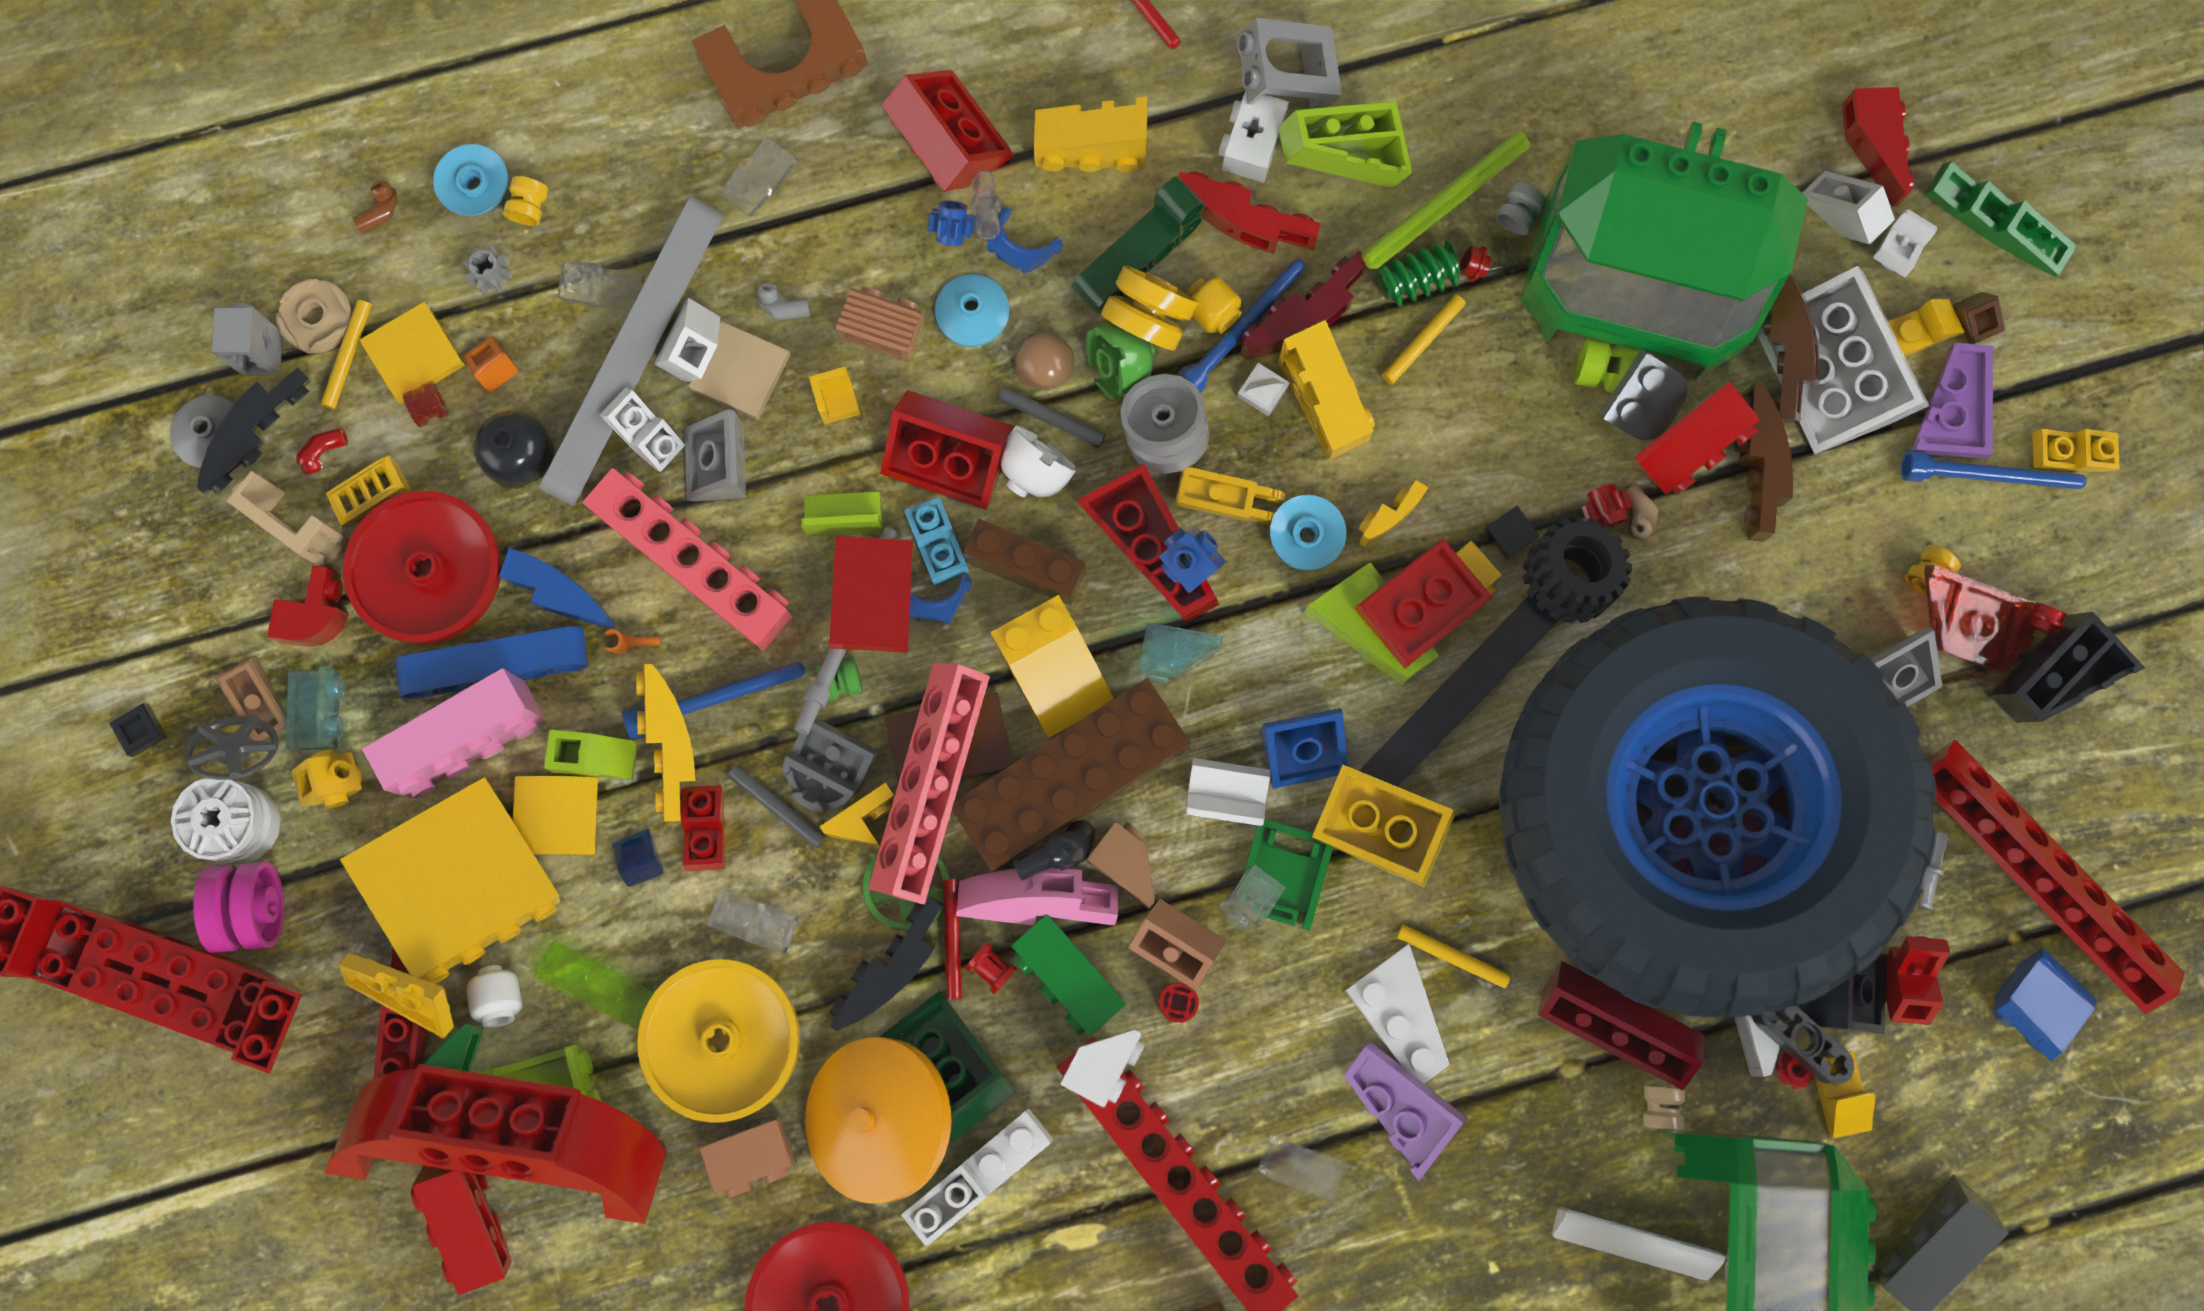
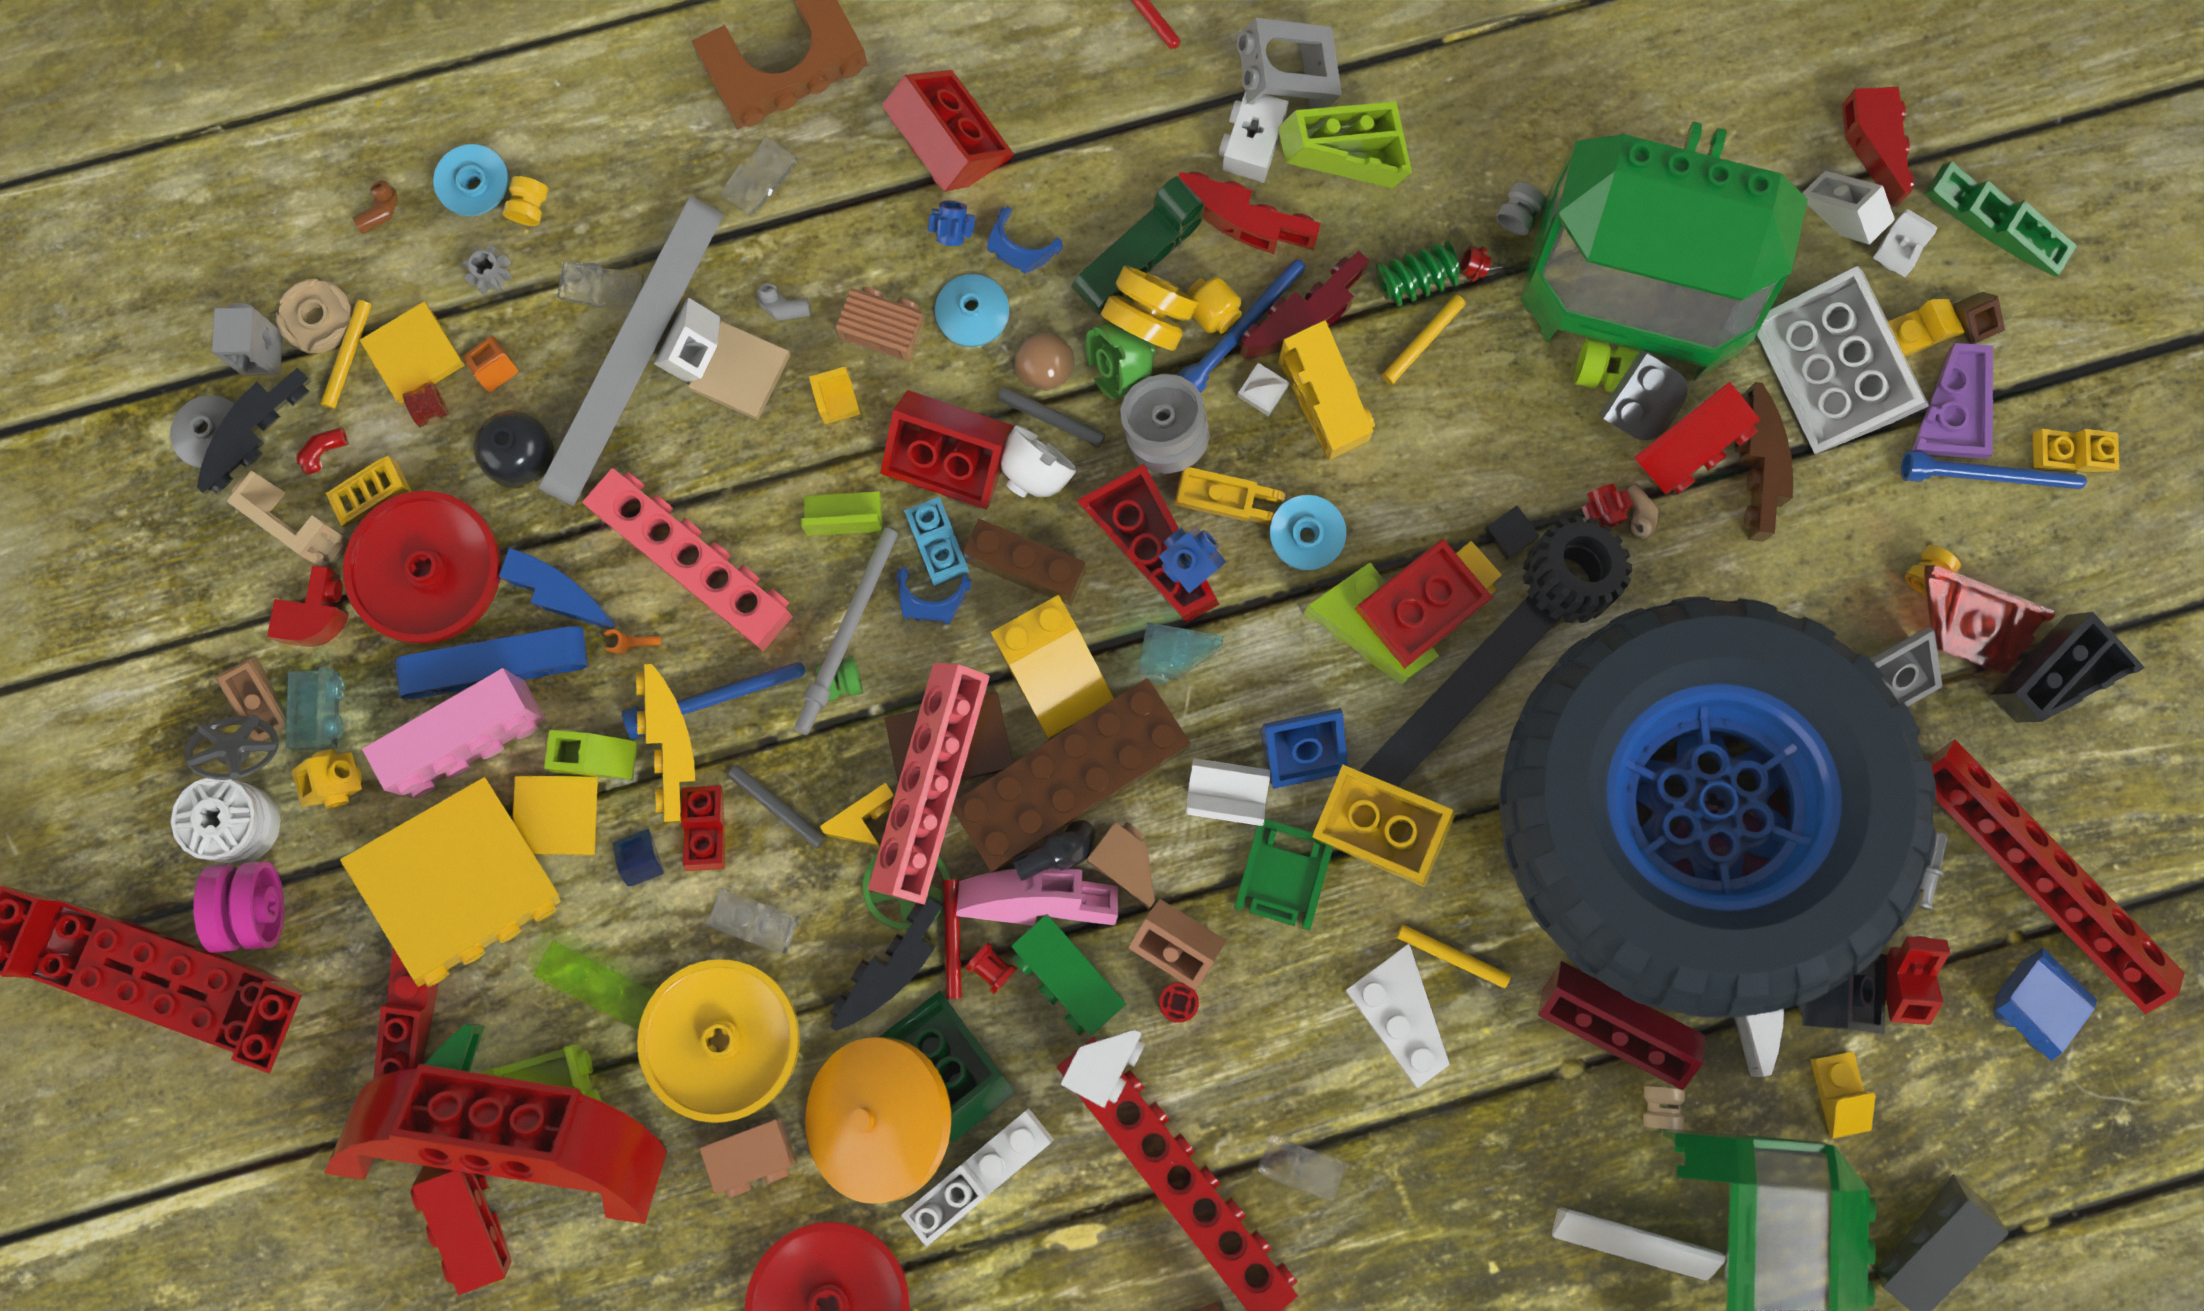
(138, 730): black tile -> none
(401, 992): yellow wing -> none
(494, 996): white head -> none
(642, 430): white slope -> none
(715, 458): light grey slope -> none
(827, 767): dark grey slope -> none
(871, 594): red tile -> none
(986, 205): clear pin -> none
(1092, 137): yellow wedge -> none
(1252, 899): clear bracket -> none
(1380, 524): yellow slope -> none
(1410, 1111): medium lavender wing -> none
(1445, 200): lime axle -> none
(1787, 1076): red plate -> none
(1794, 328): reddish brown slope -> none
(1820, 1043): black beam -> none
(2046, 618): red plate -> none

